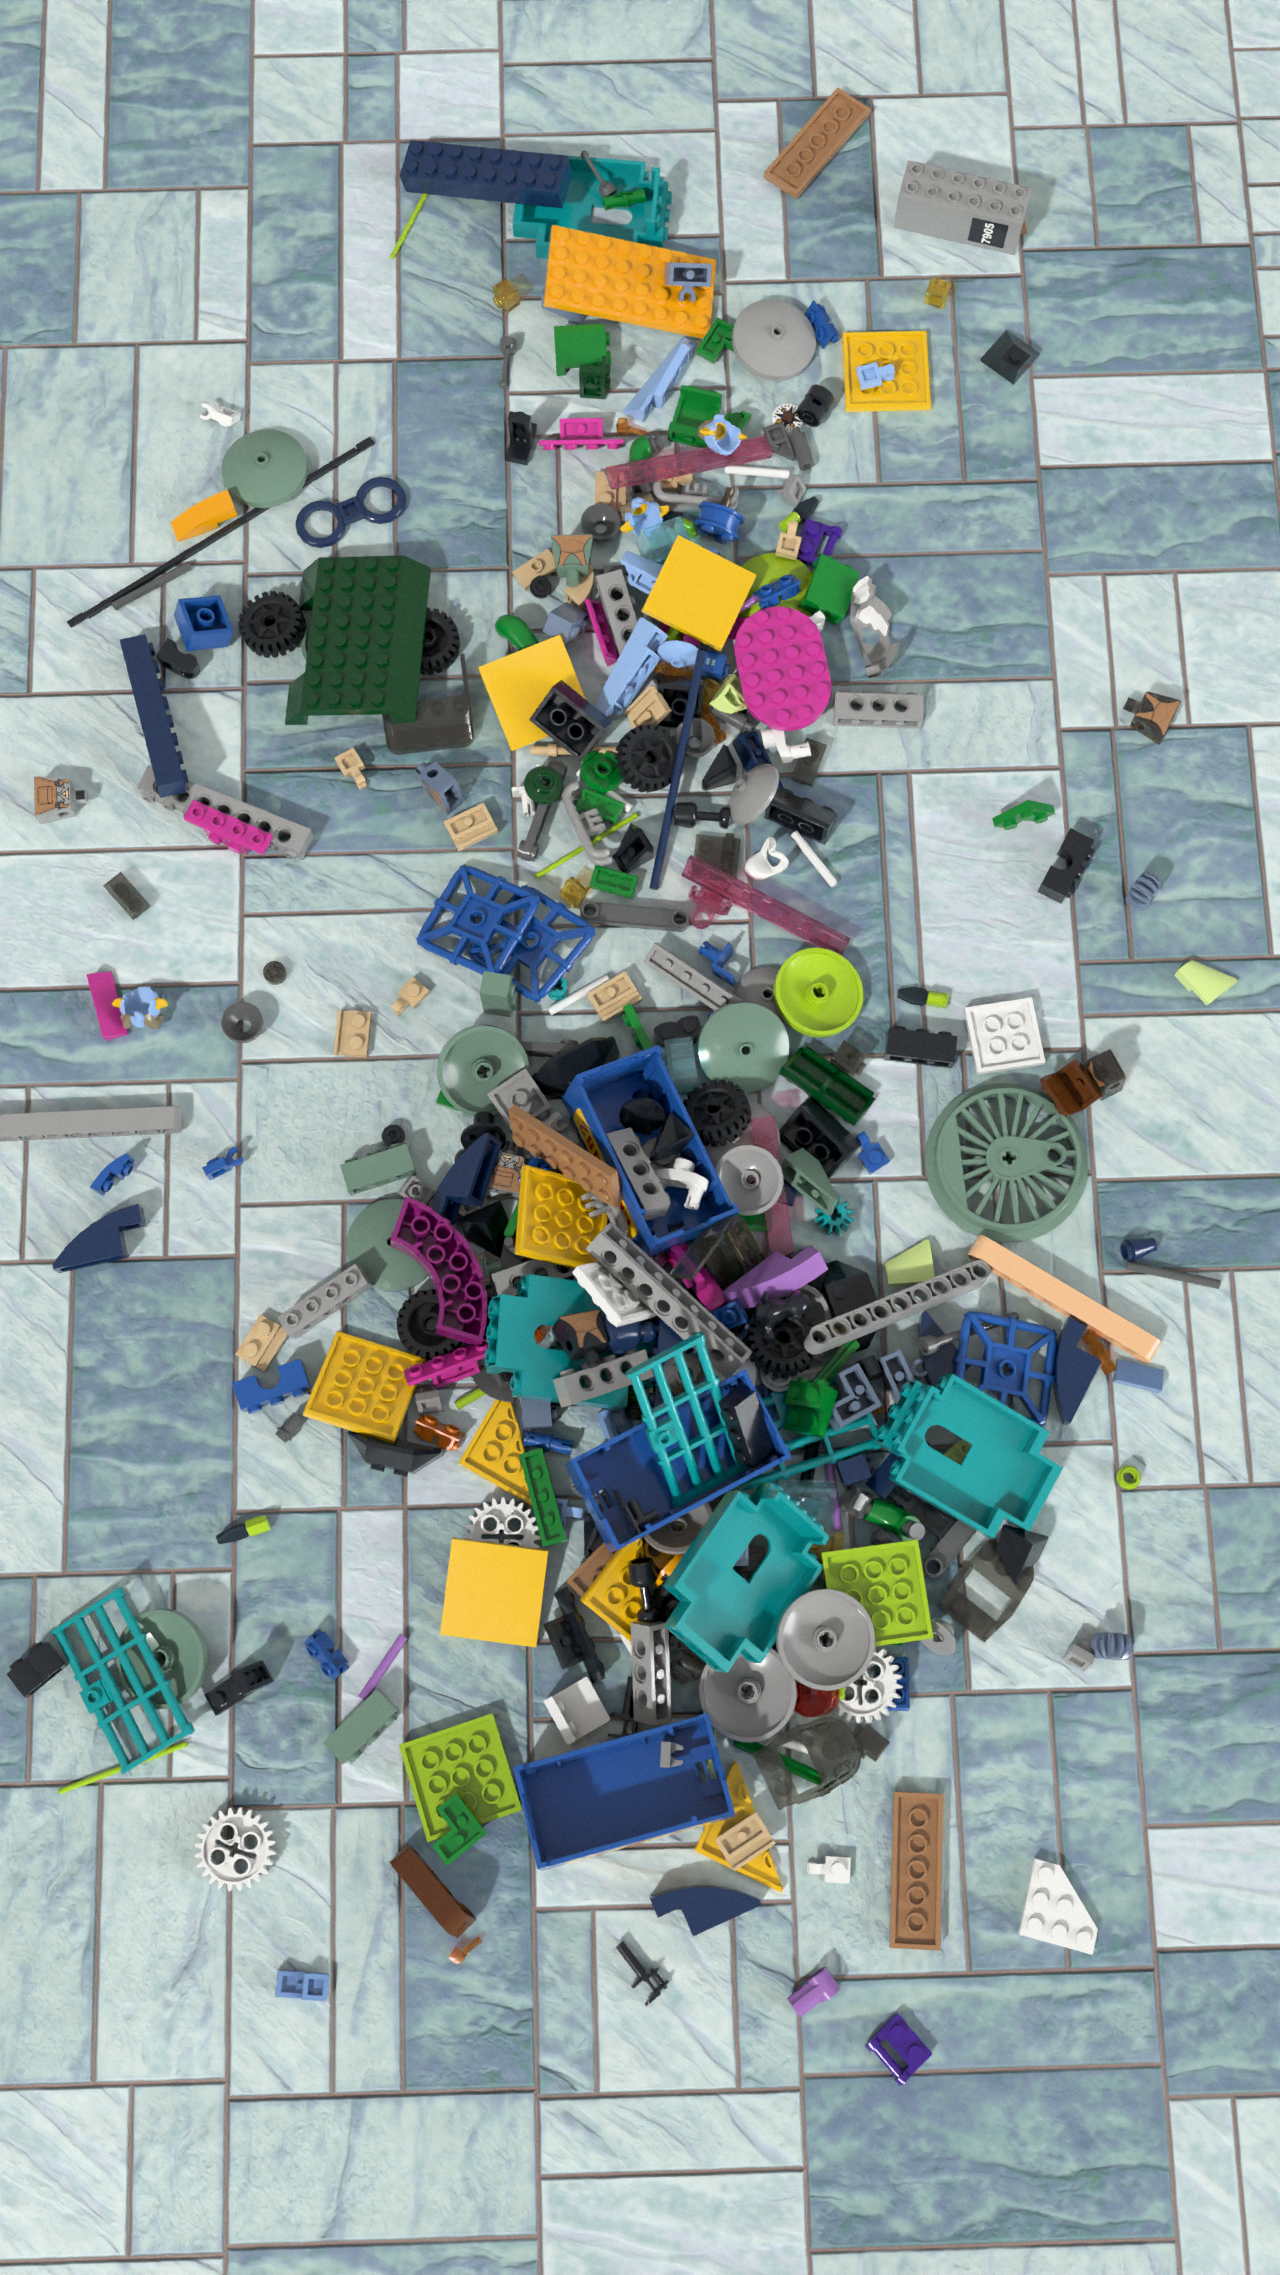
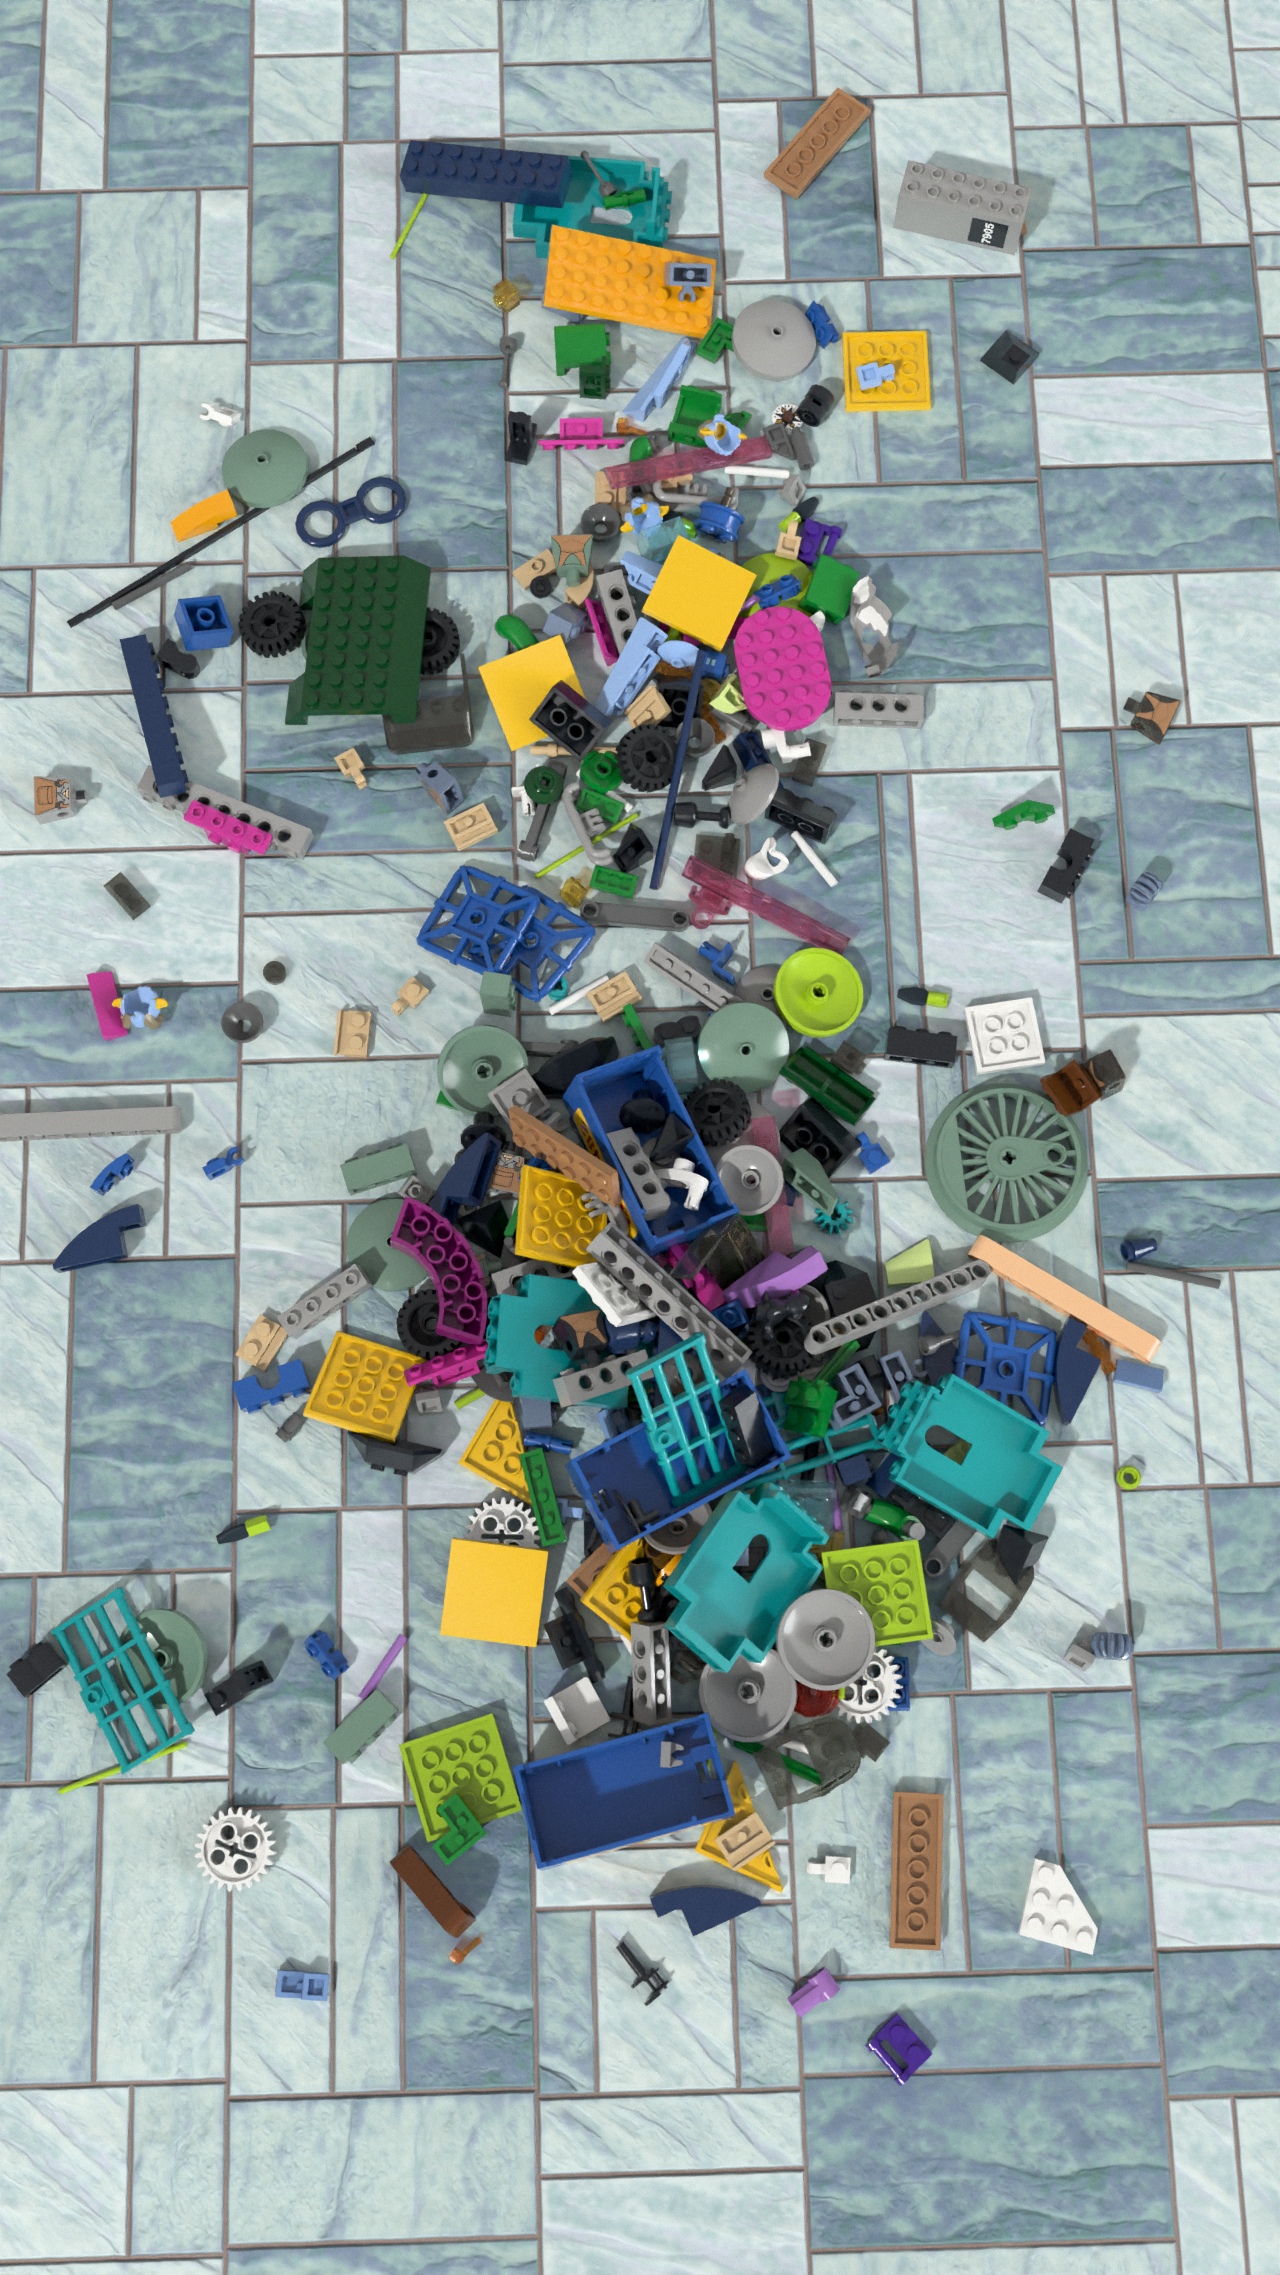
(393, 1128): black plate -> none
(429, 1427): orange hinge -> none
(937, 293): clear yellow plate -> none
(1204, 981): yellowish green slope -> none

